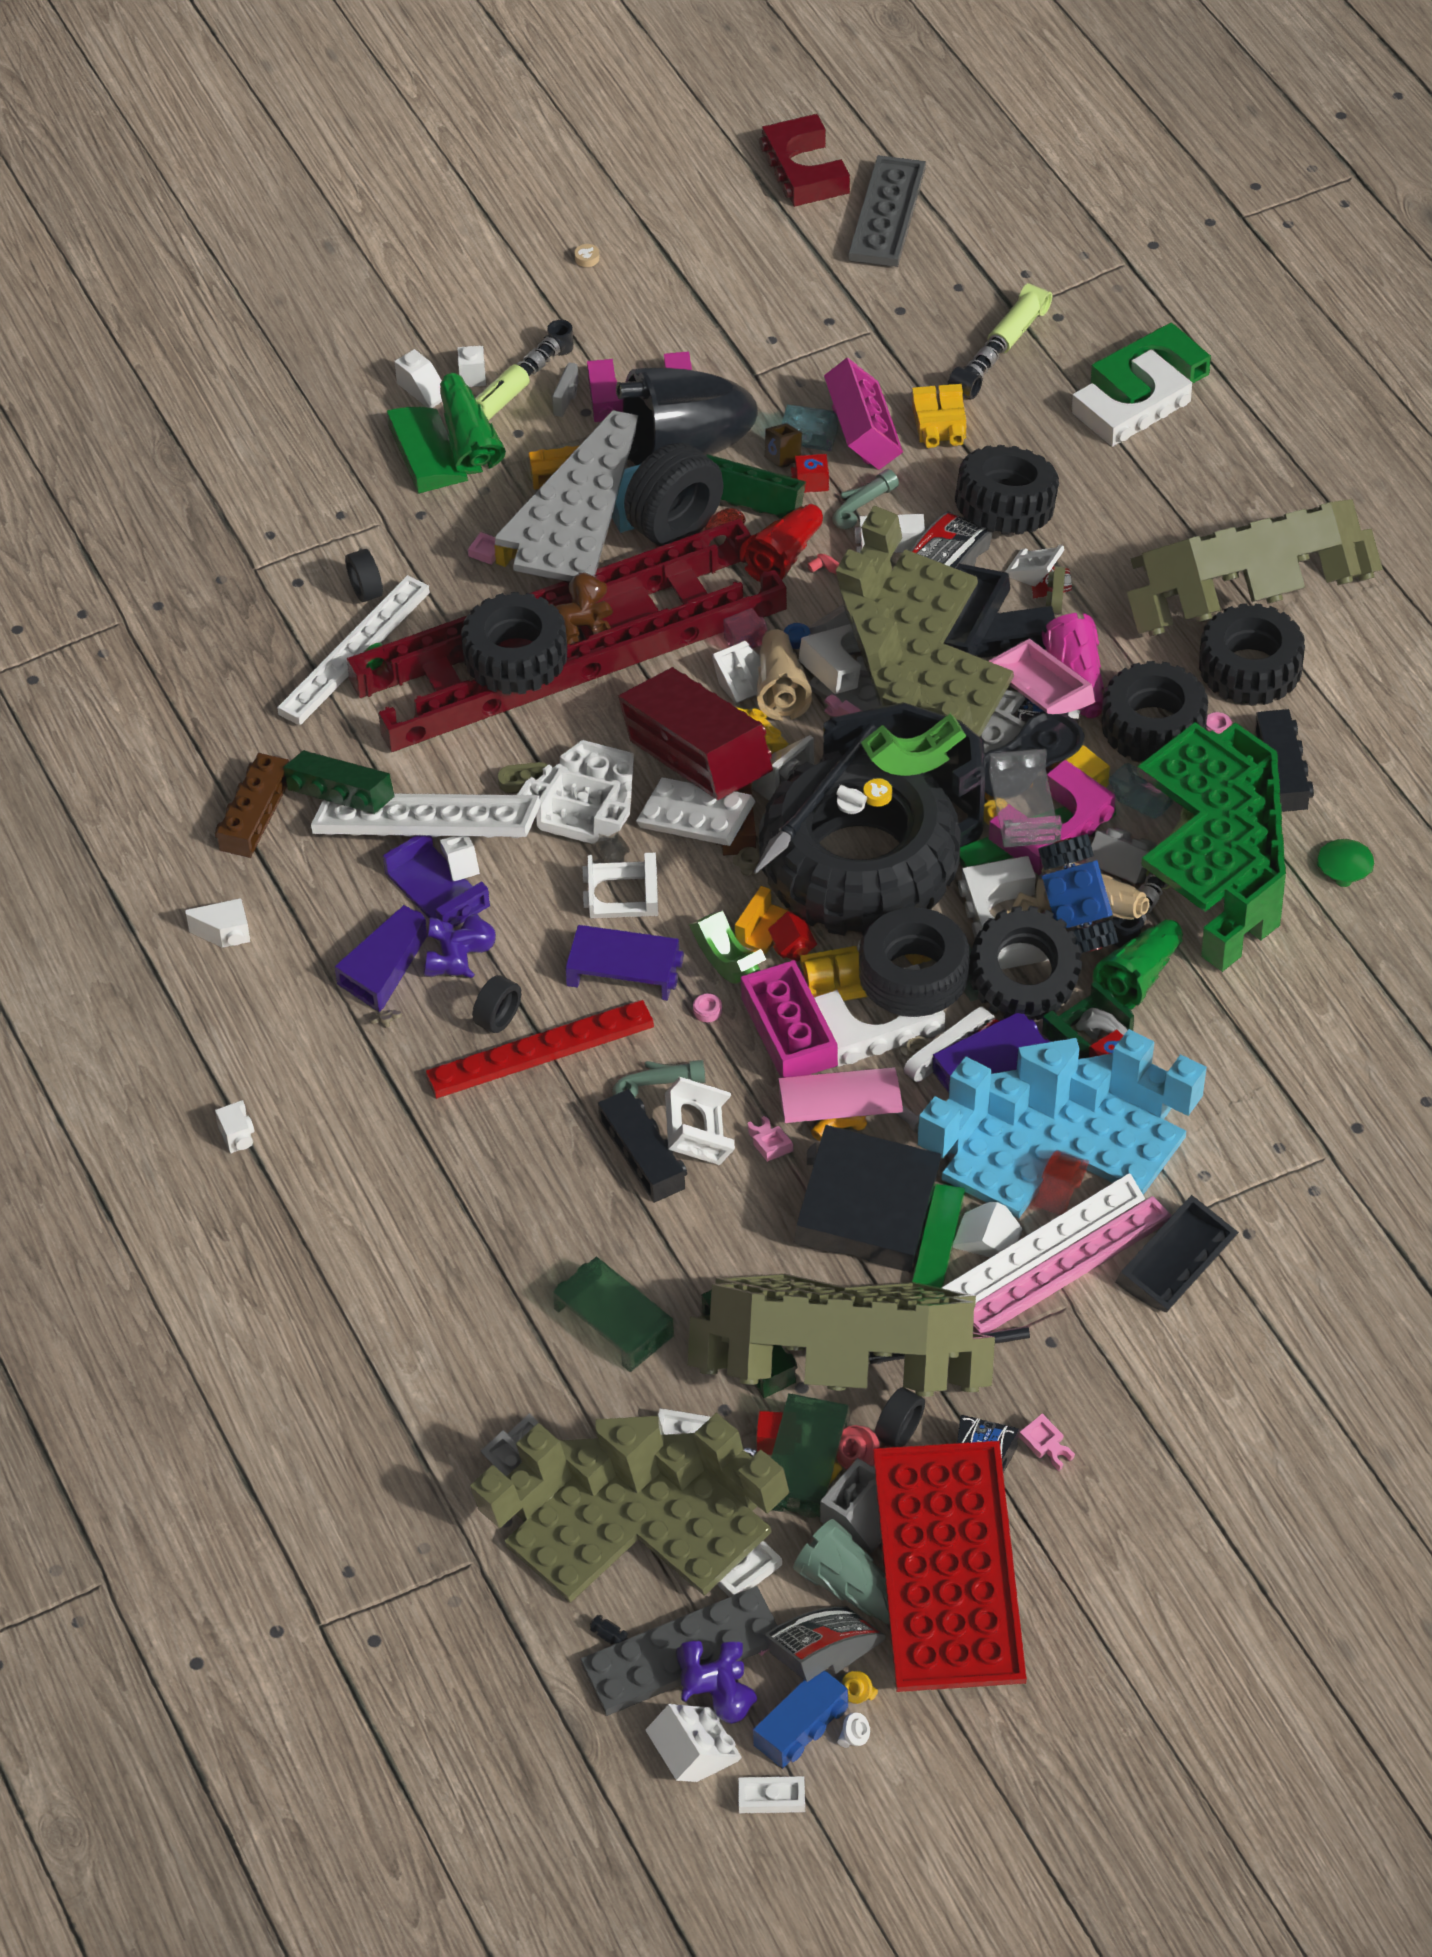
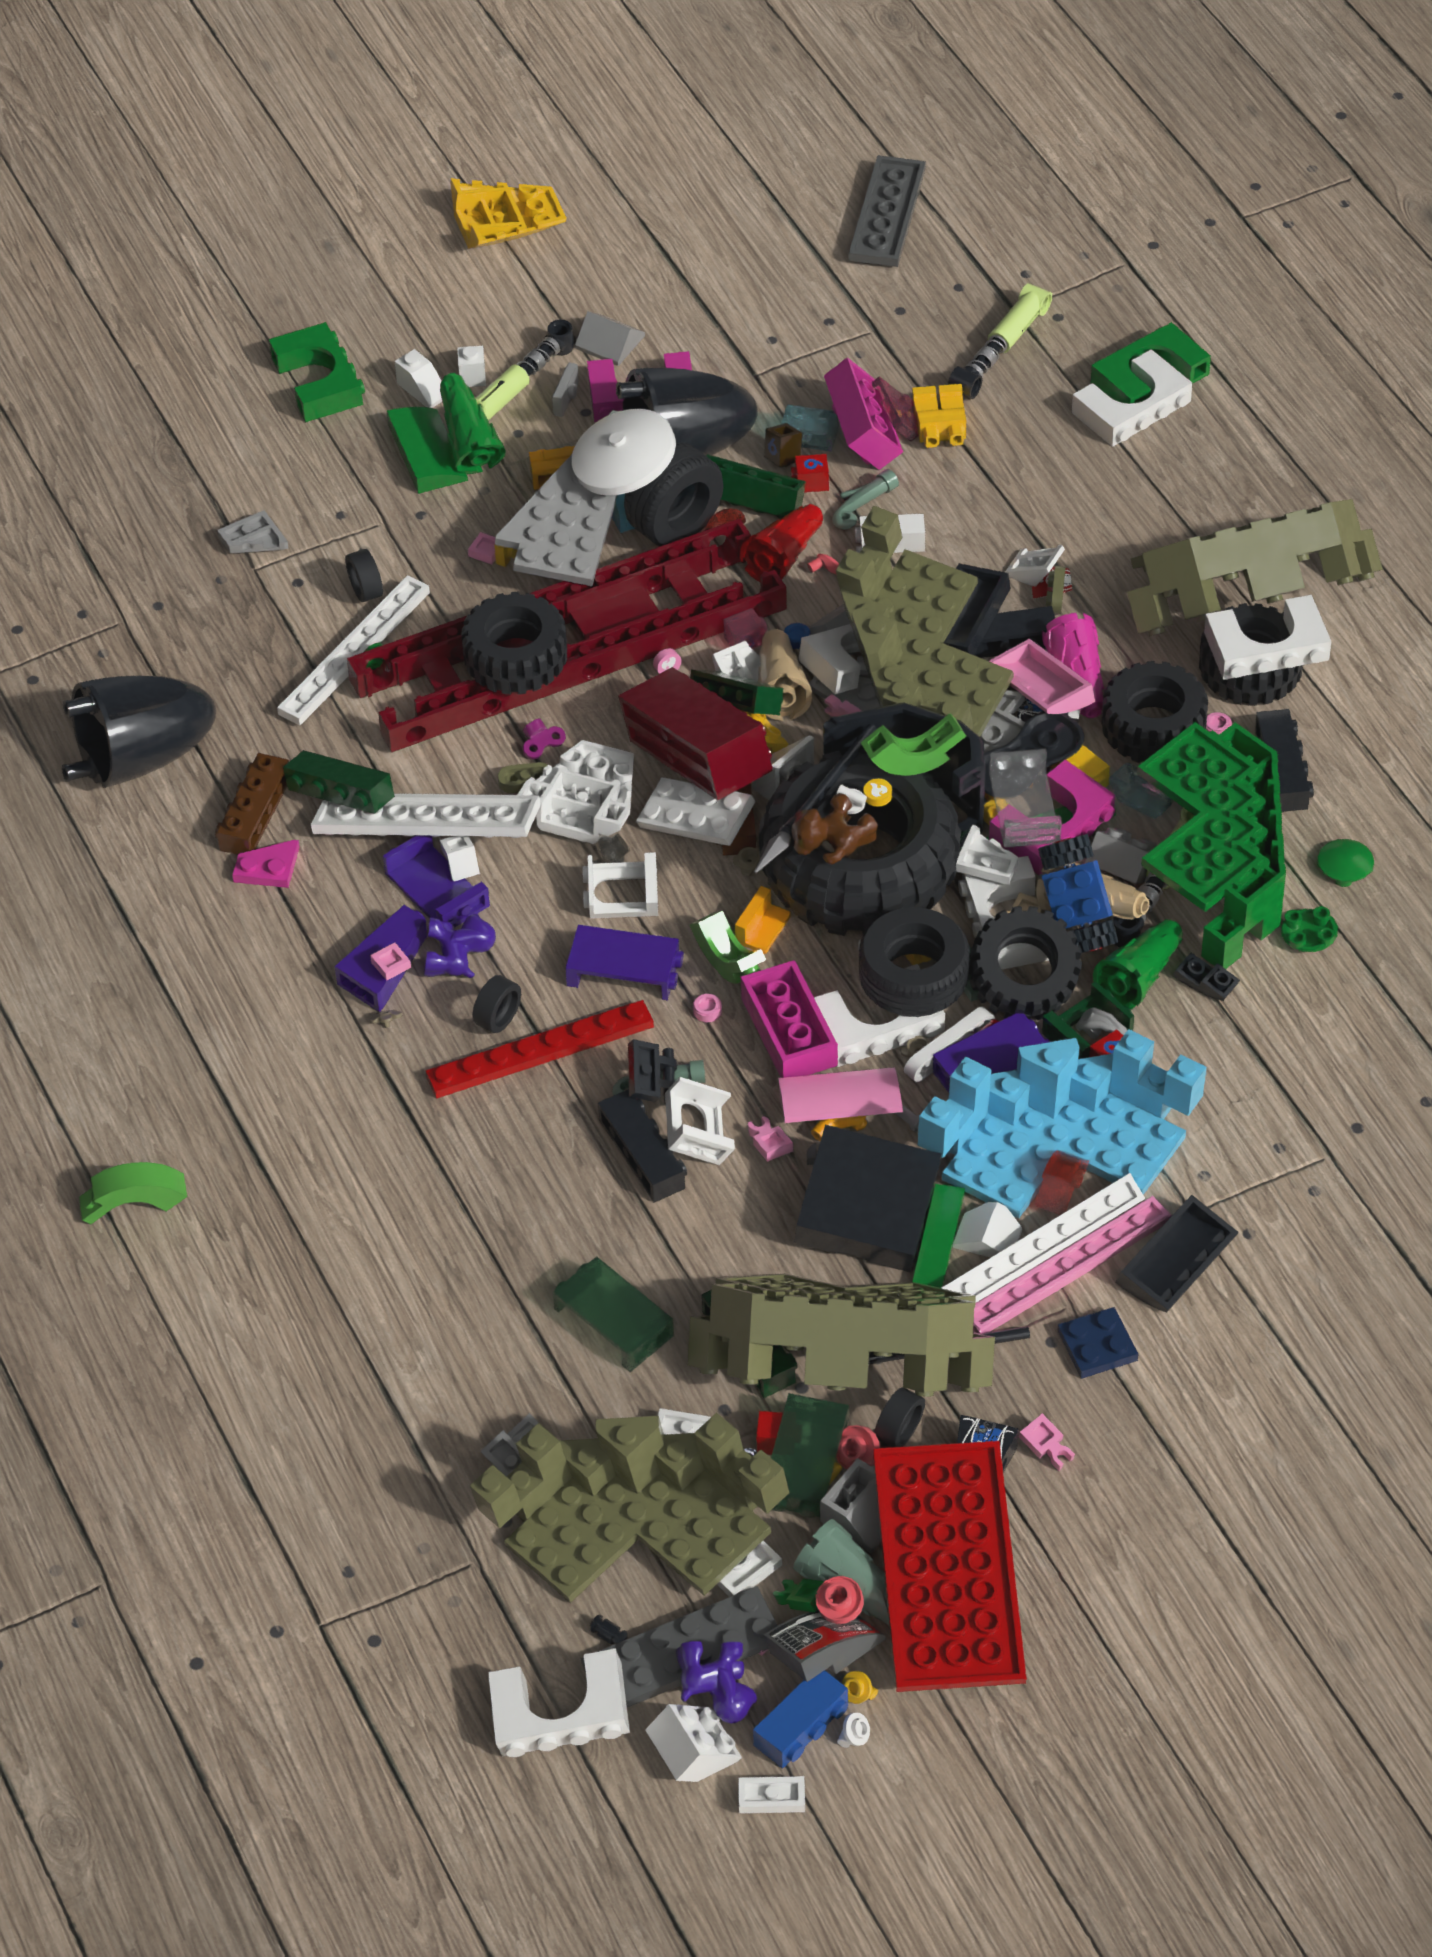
(132, 1183): none -> bright green arch
(134, 725): none -> black windscreen
(220, 923): white slope -> none
(235, 1126): white brick -> none
(252, 535): none -> light grey wing
(267, 865): none -> dark pink wing
(318, 347): none -> green arch
(390, 961): none -> bright pink plate
(502, 212): none -> yellow wedge
(541, 737): none -> magenta piece
(584, 609): reddish brown animal -> none
(587, 255): tan tile -> none
(599, 1716): none -> white arch
(607, 338): none -> light grey slope
(623, 452): none -> white dish
(645, 1069): none -> black plate
(666, 659): none -> bright pink tile
(742, 692): none -> dark green brick
(791, 937): red brick -> none
(799, 1596): none -> green plate
(803, 182): dark red arch -> none
(811, 830): none -> reddish brown animal
(832, 972): yellow plate -> none
(839, 1600): none -> coral plate
(899, 409): none -> clear pink wing
(953, 541): slope -> none
(986, 858): none -> white wing
(1006, 489): black tyre -> none
(1097, 1342): none -> dark blue plate
(1210, 981): none -> black slope
(1241, 656): none -> white arch
(1309, 929): none -> green dish

